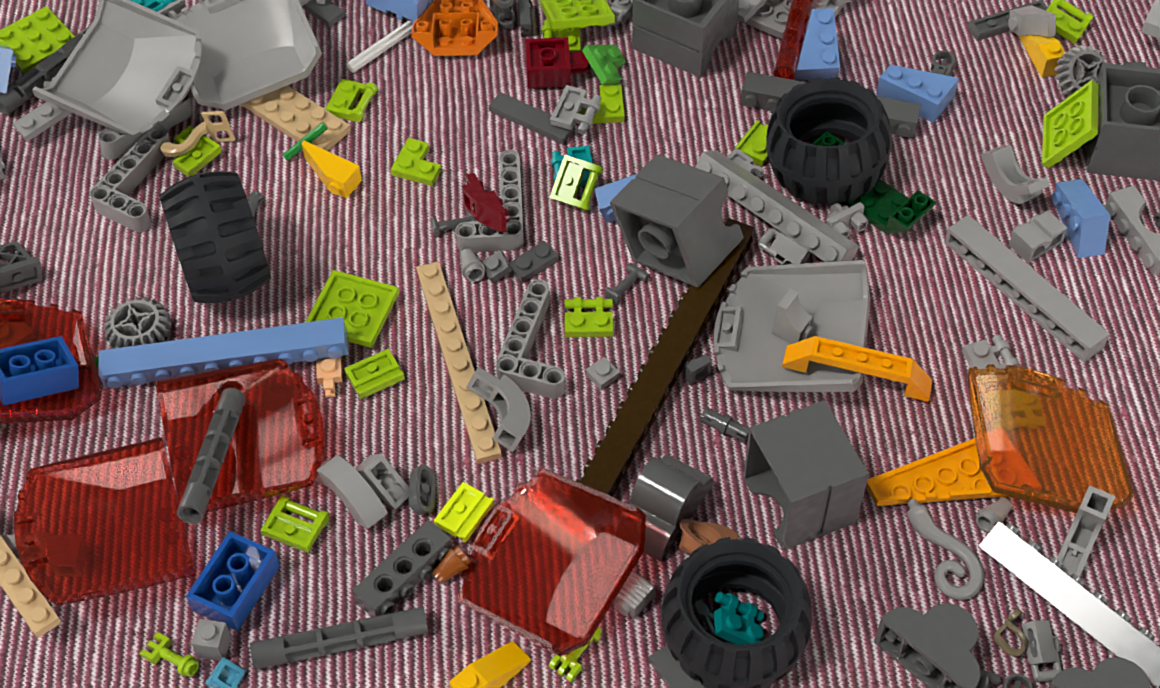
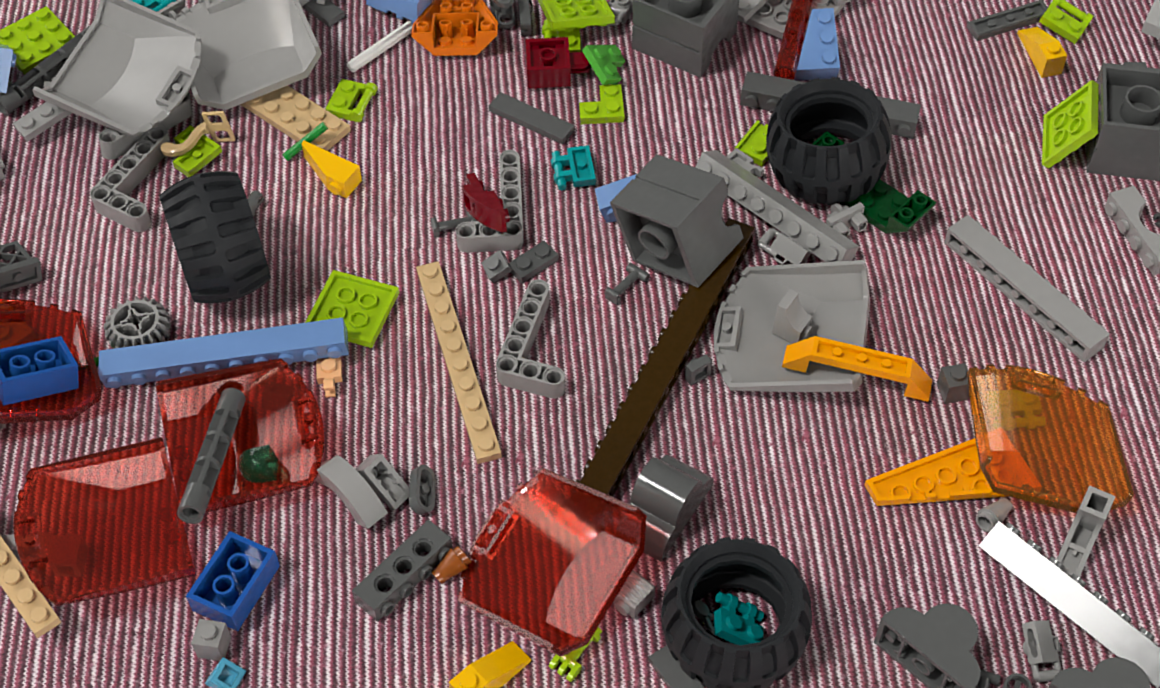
(186, 665): lime hinge -> none
(259, 464): none -> clear green brick
(291, 529): lime plate -> none
(338, 638): dark grey piece -> none
(374, 373): lime plate -> none
(412, 166): lime plate -> none
(464, 512): neon yellow plate -> none
(472, 267): light grey cone -> none
(508, 402): light grey arch -> none
(569, 107): light grey plate -> none
(569, 180): plate -> none
(588, 323): lime plate -> none
(602, 373): light grey plate -> none
(699, 533): nougat piece -> none
(725, 424): dark grey pin -> none
(808, 470): dark grey piece -> none
(918, 87): medium blue wedge -> none
(925, 527): light grey plant -> none
(943, 69): dark grey piece -> none
(953, 383): none -> dark grey brick
(981, 354): light grey plate -> none
(1008, 176): light grey arch -> none
(1009, 623): dark tan piece -> none
(1032, 21): light grey arch -> none
(1037, 236): light grey brick -> none
(1072, 70): light grey gear -> none
(1083, 216): medium blue wedge -> none

